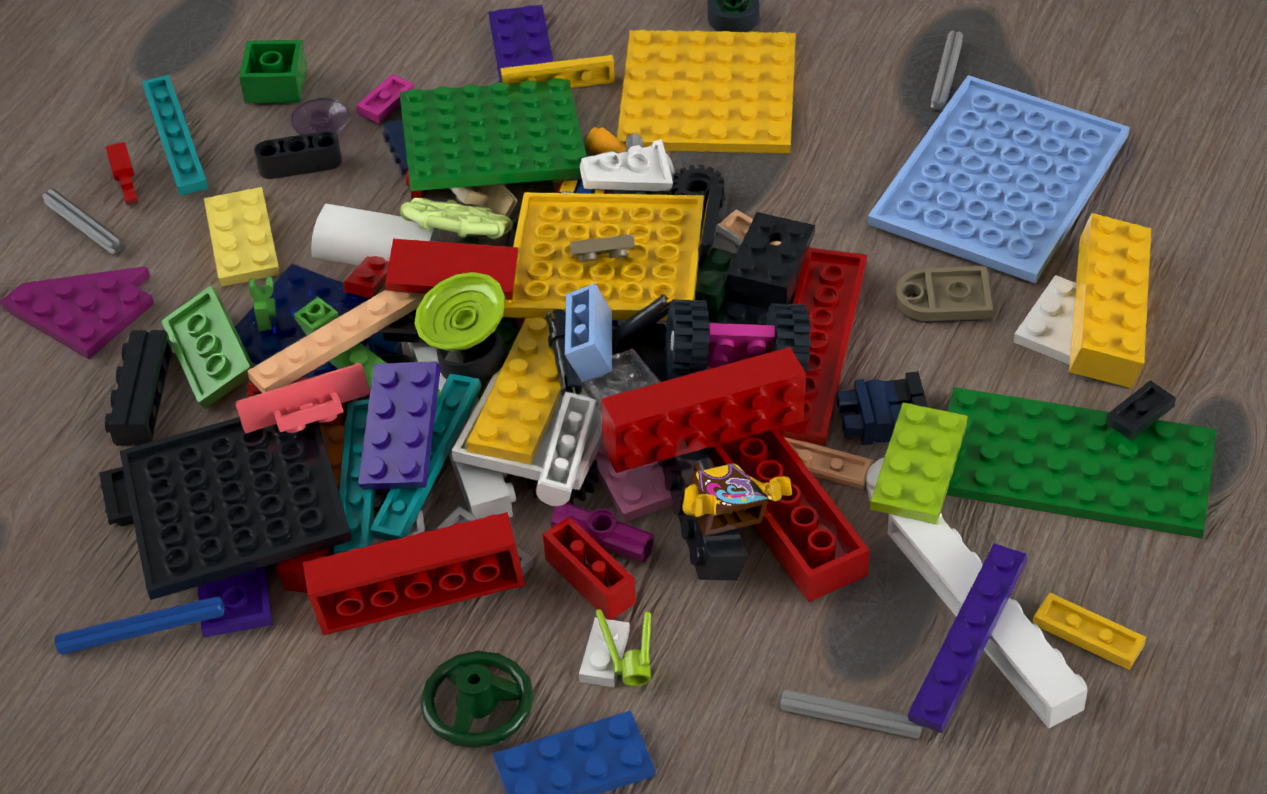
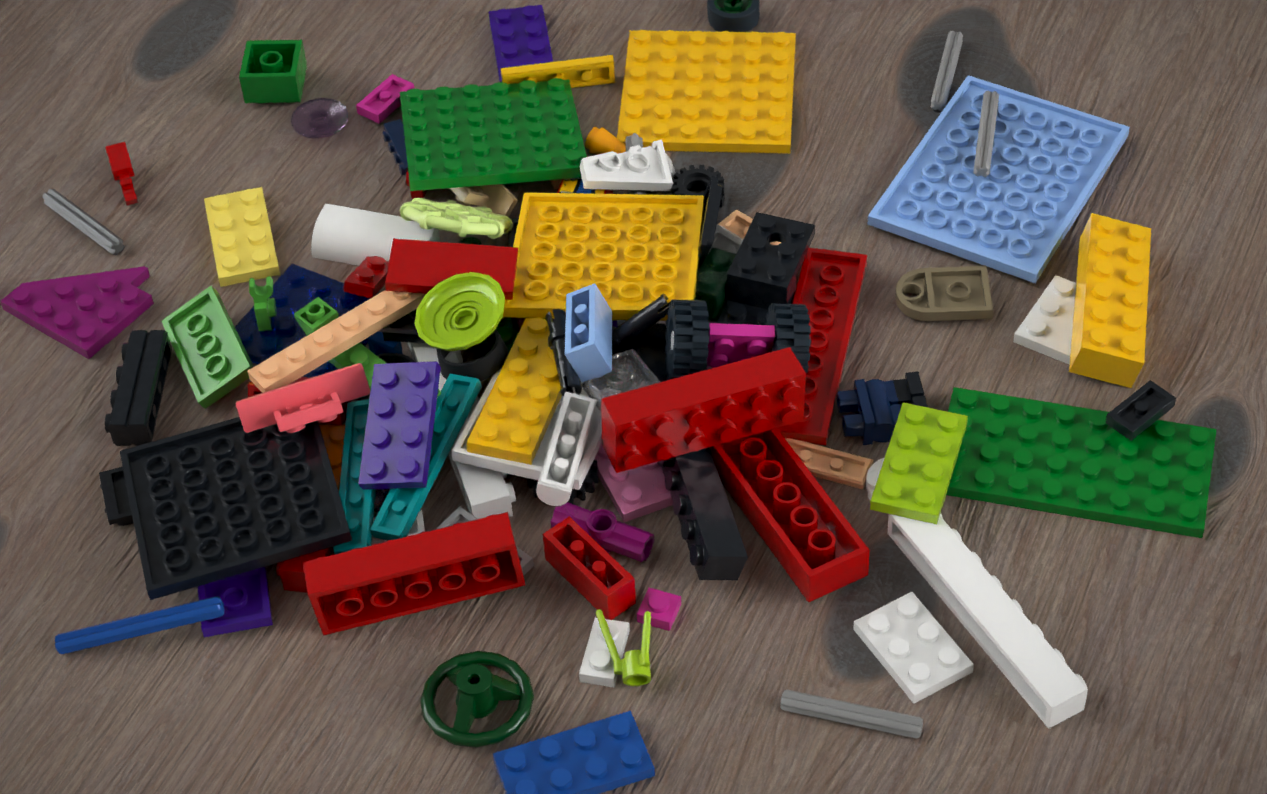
(174, 135): teal plate -> none
(298, 154): black beam -> none
(589, 249): dark tan plate -> none
(662, 607): none -> dark pink plate
(728, 497): torso -> none
(913, 647): none -> white plate
(967, 638): dark purple plate -> none
(986, 134): none -> light grey axle
(1089, 631): yellow plate -> none

